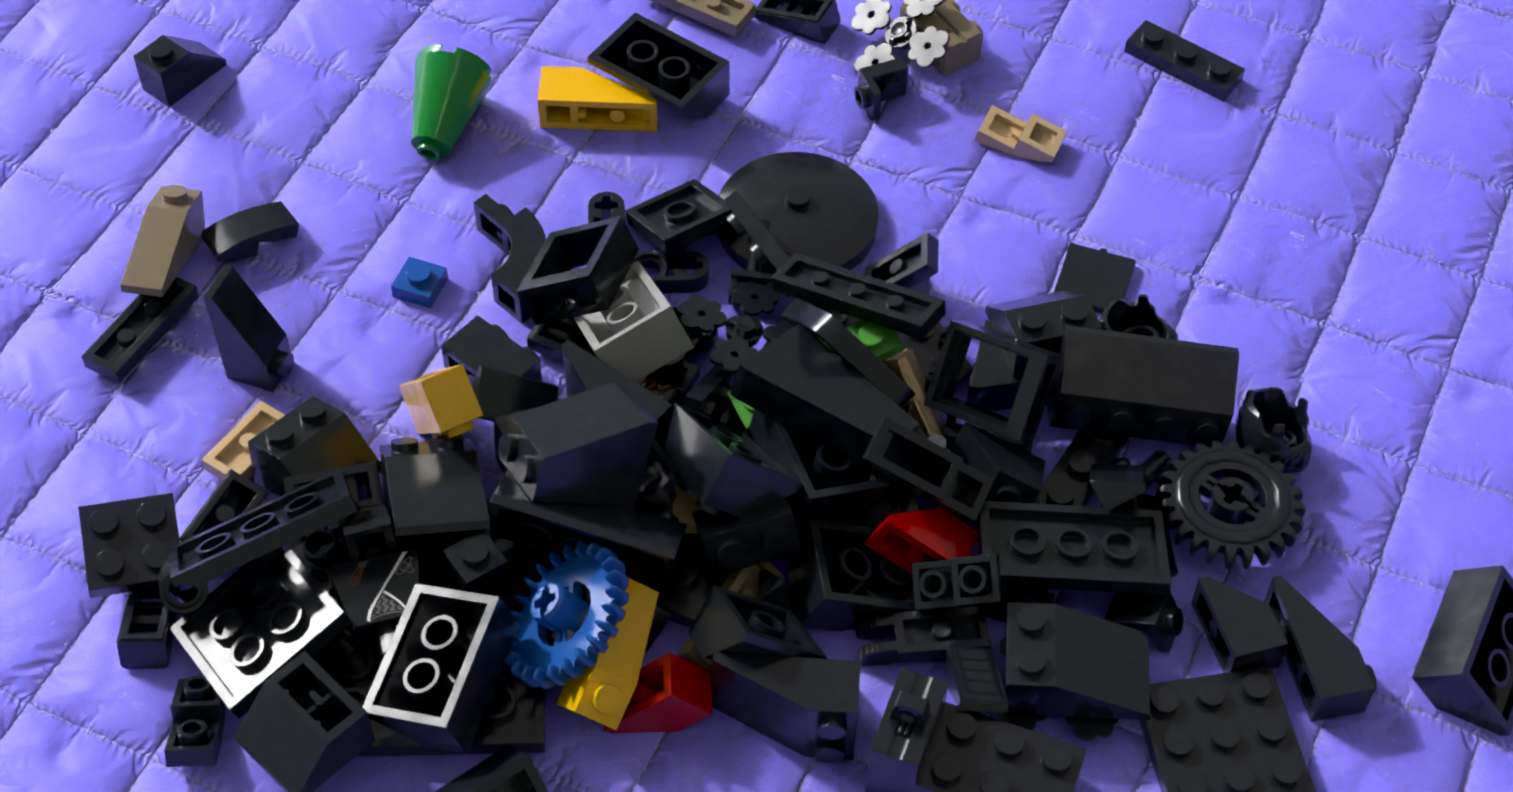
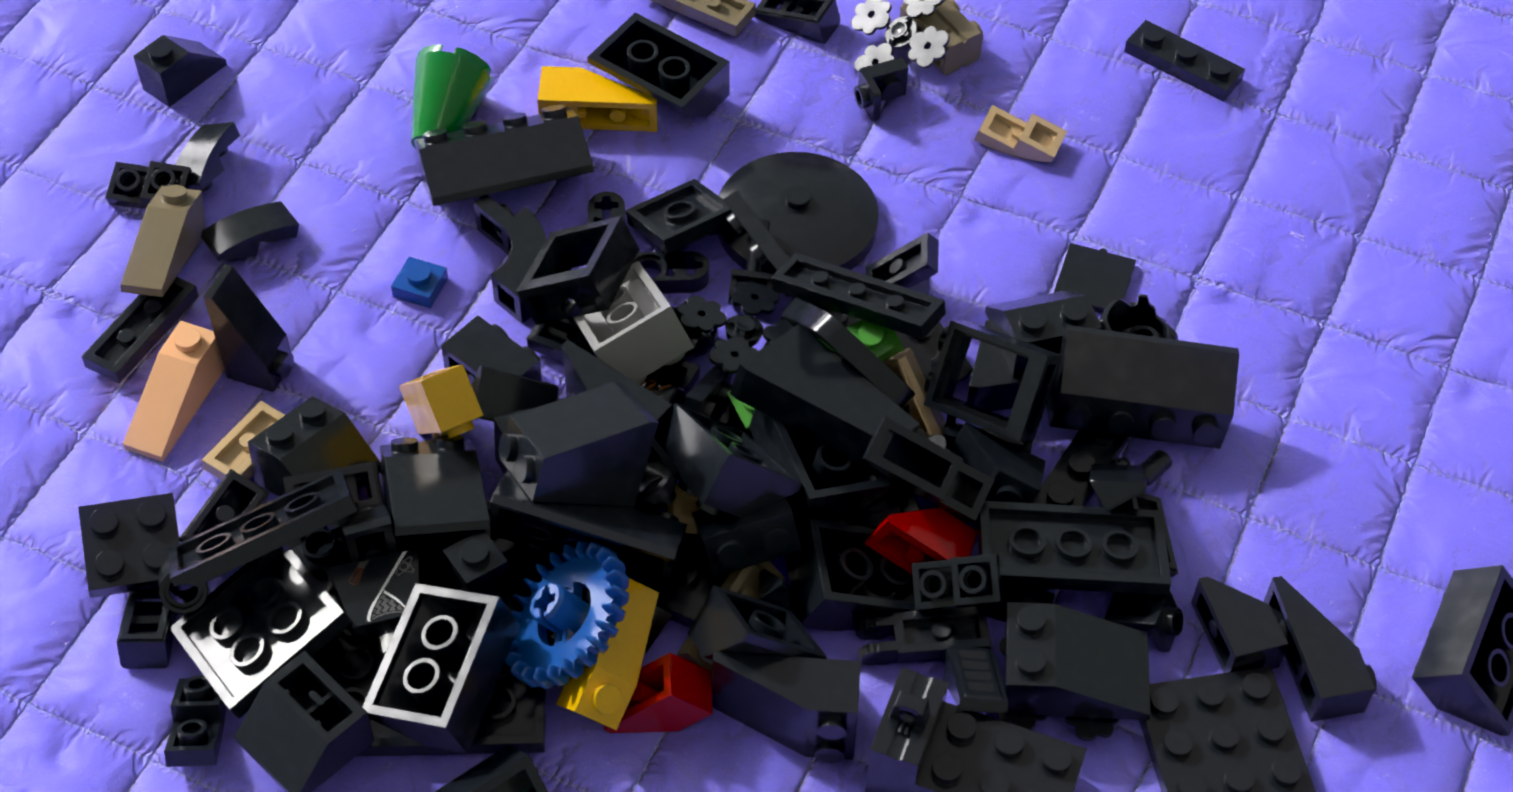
(137, 184): none -> black slope
(174, 391): none -> light nougat slope
(203, 153): none -> black slope
(502, 154): none -> black slope
(1231, 502): black gear -> none
(1275, 427): black hair -> none

